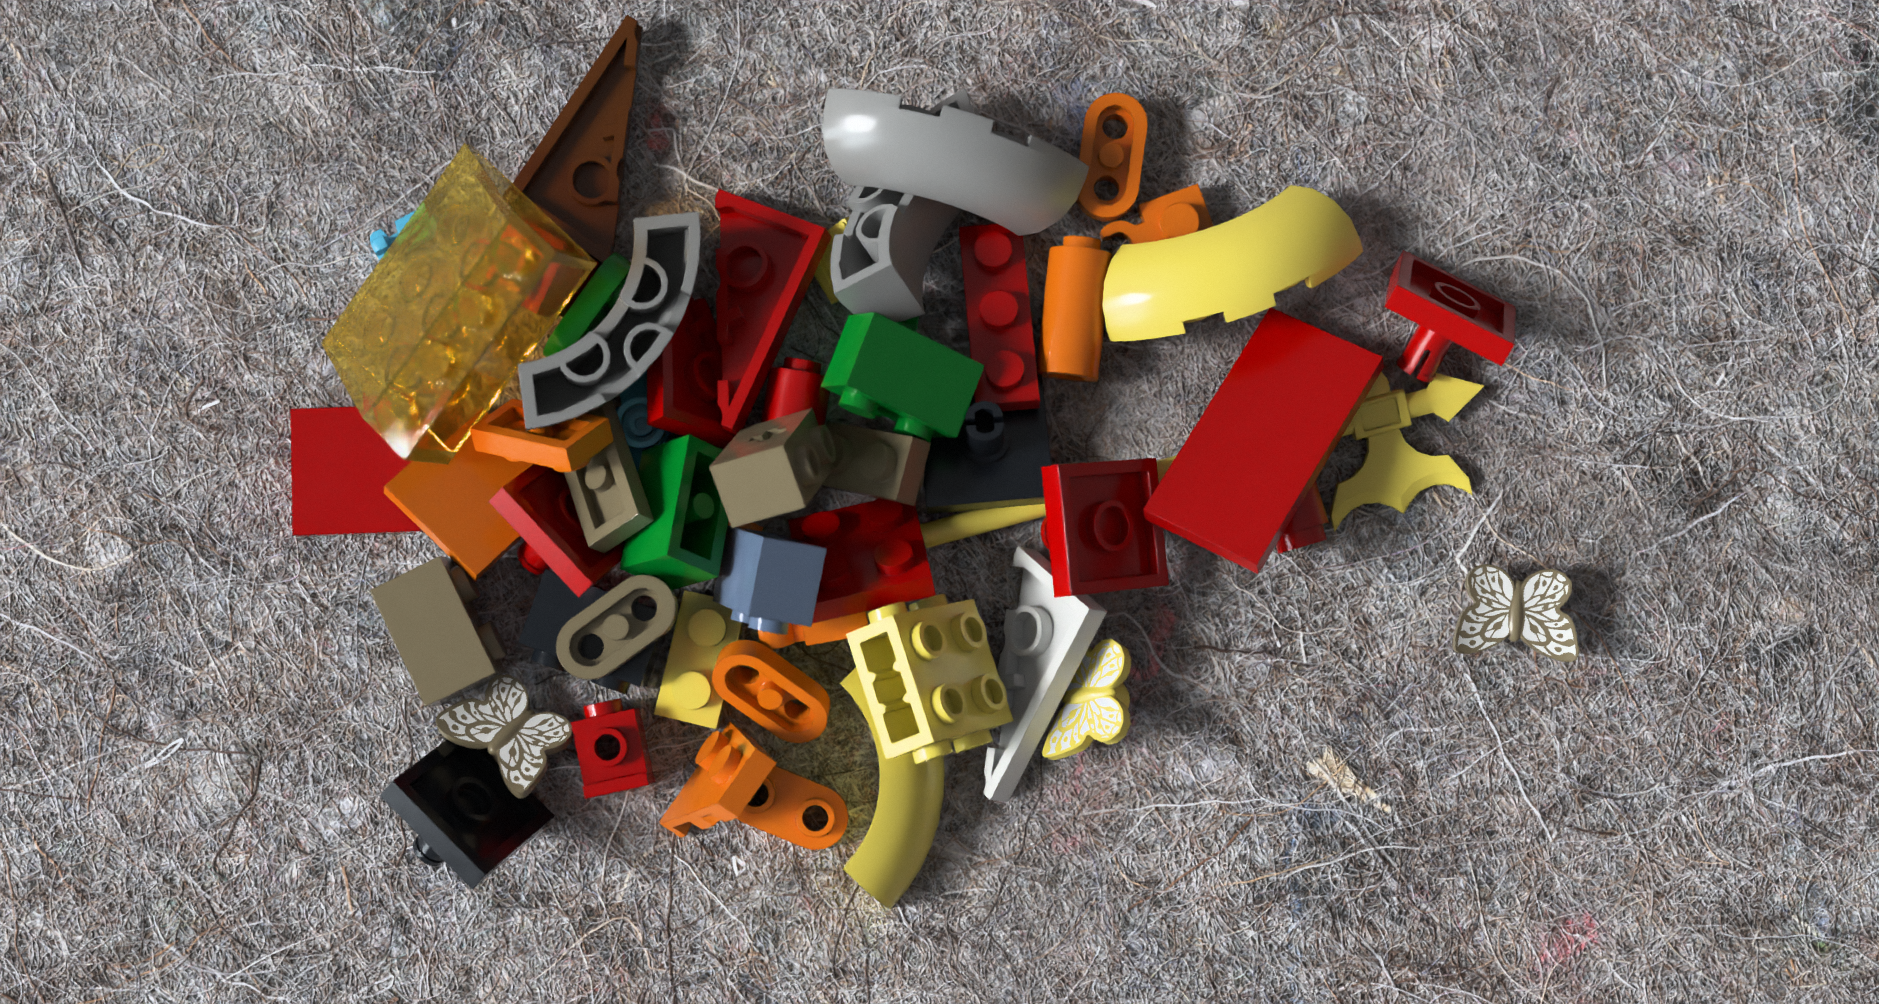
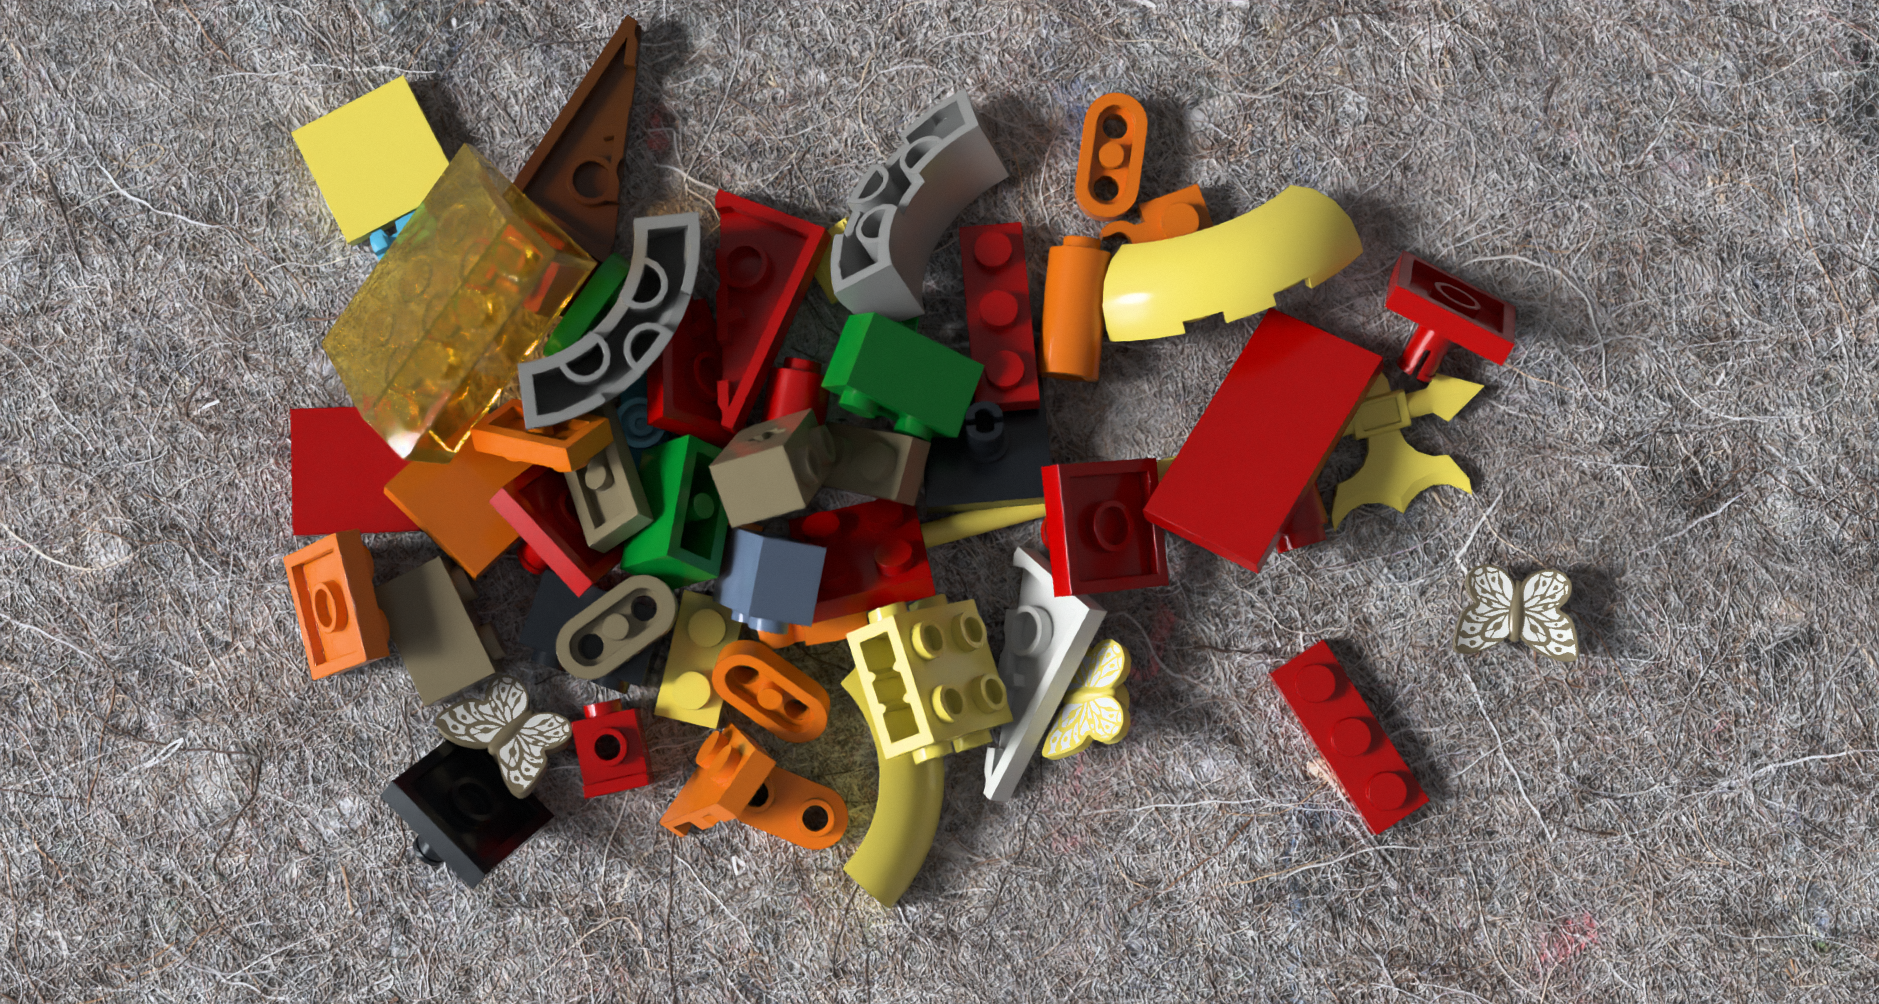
(337, 604): none -> orange plate
(373, 158): none -> light yellow tile
(949, 159): light grey brick -> none
(1348, 737): none -> red plate

